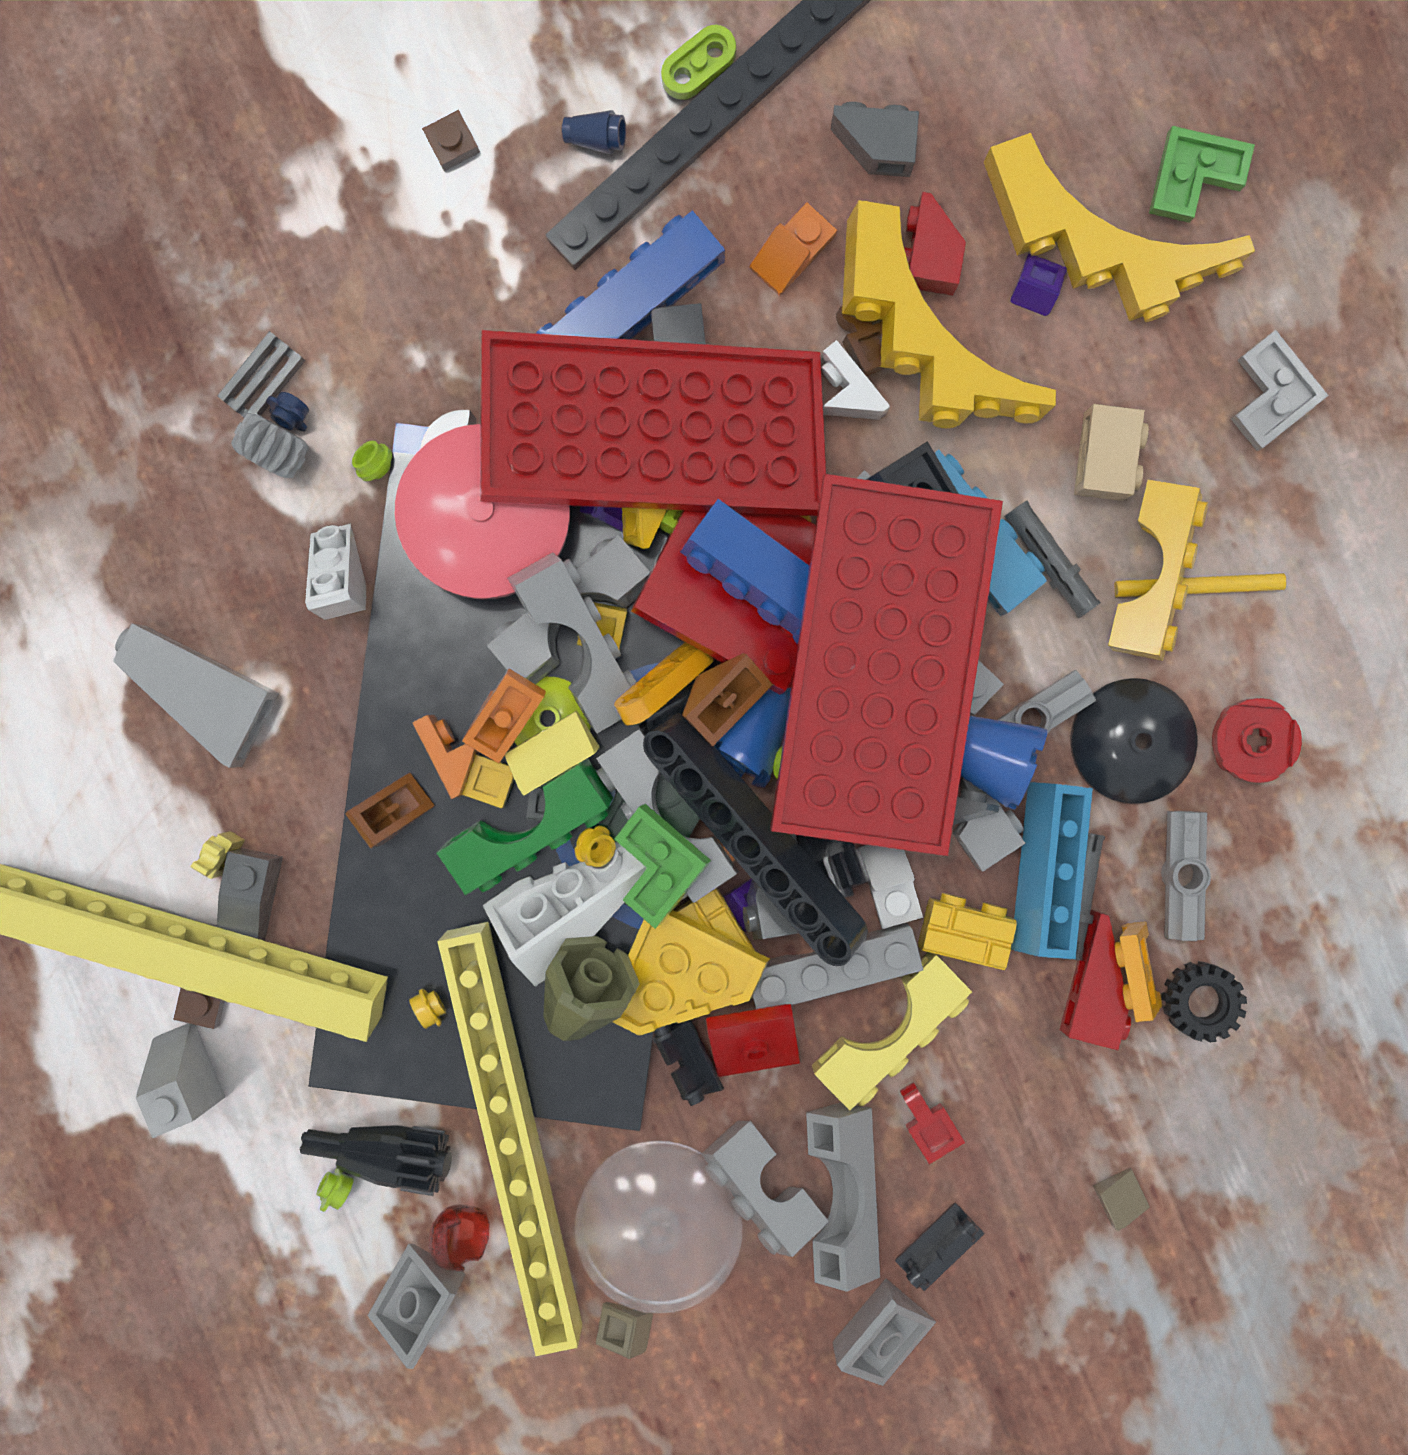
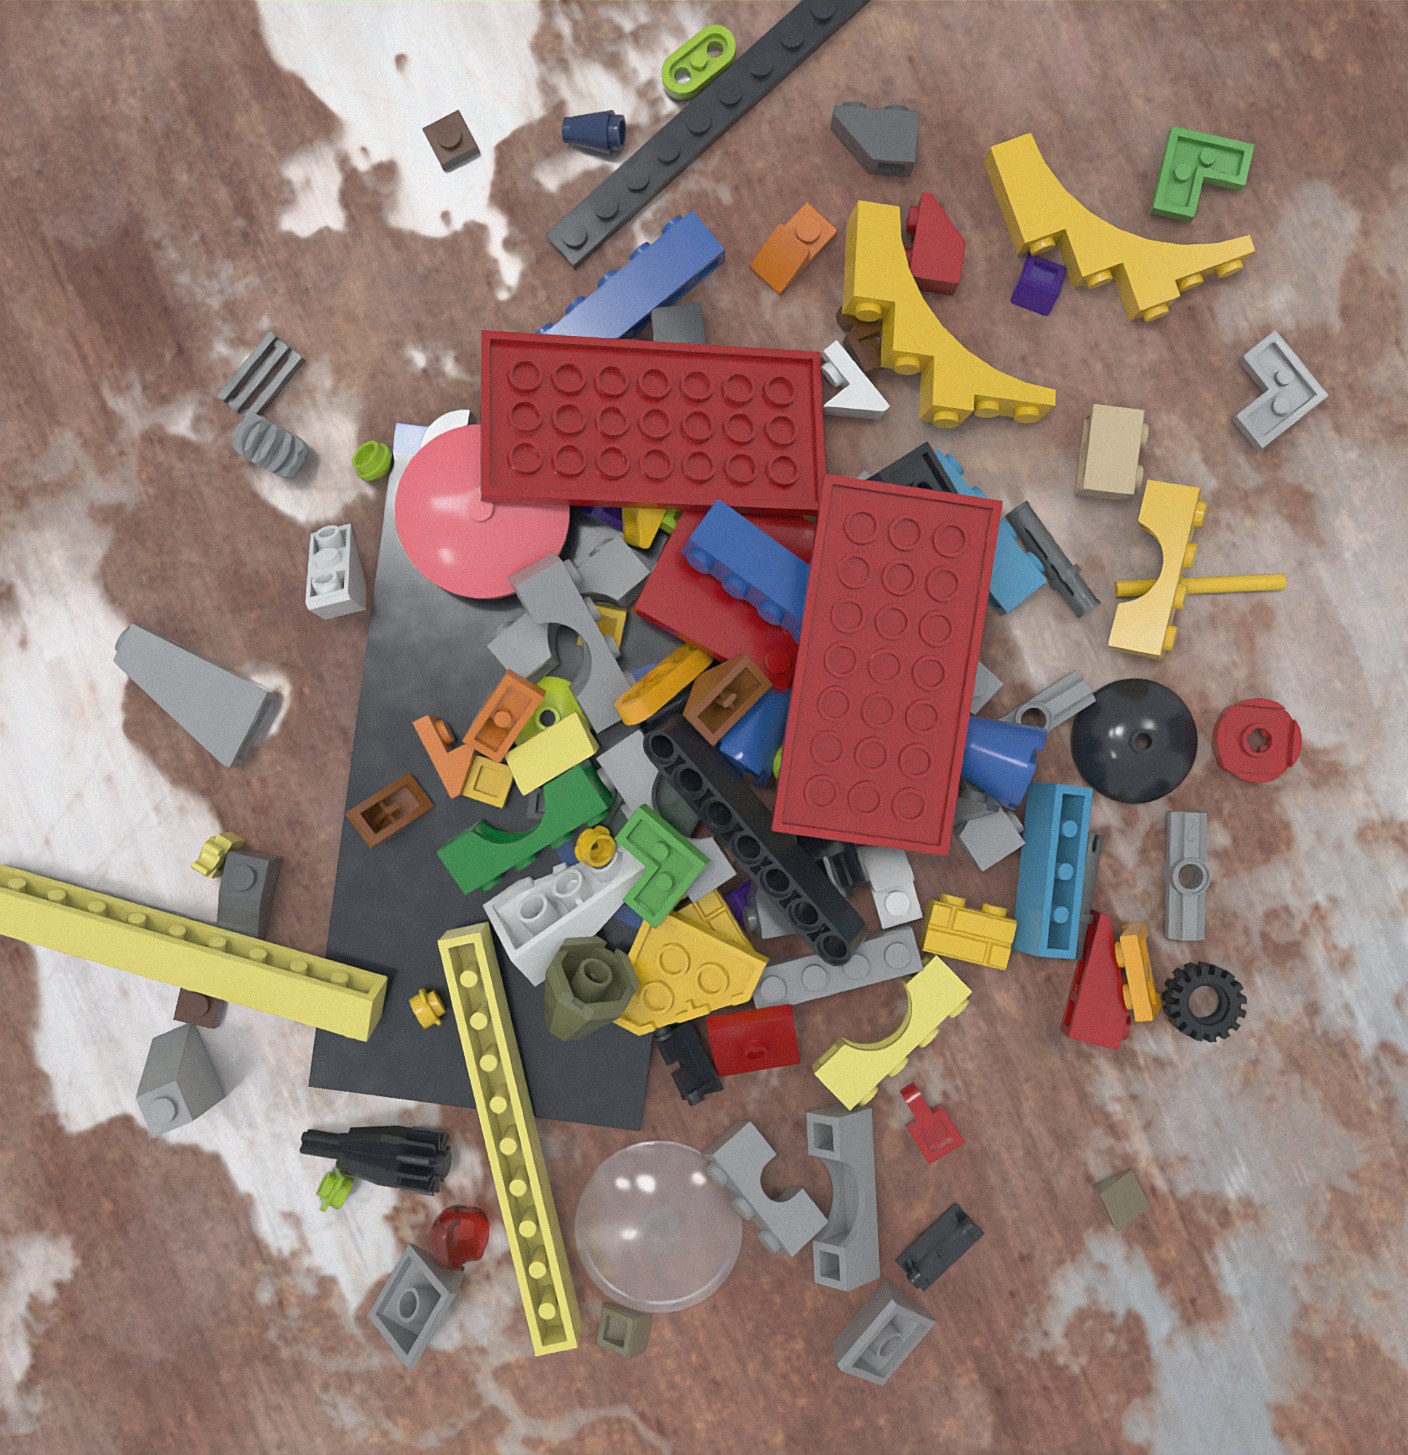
(288, 411): dark blue plate -> none

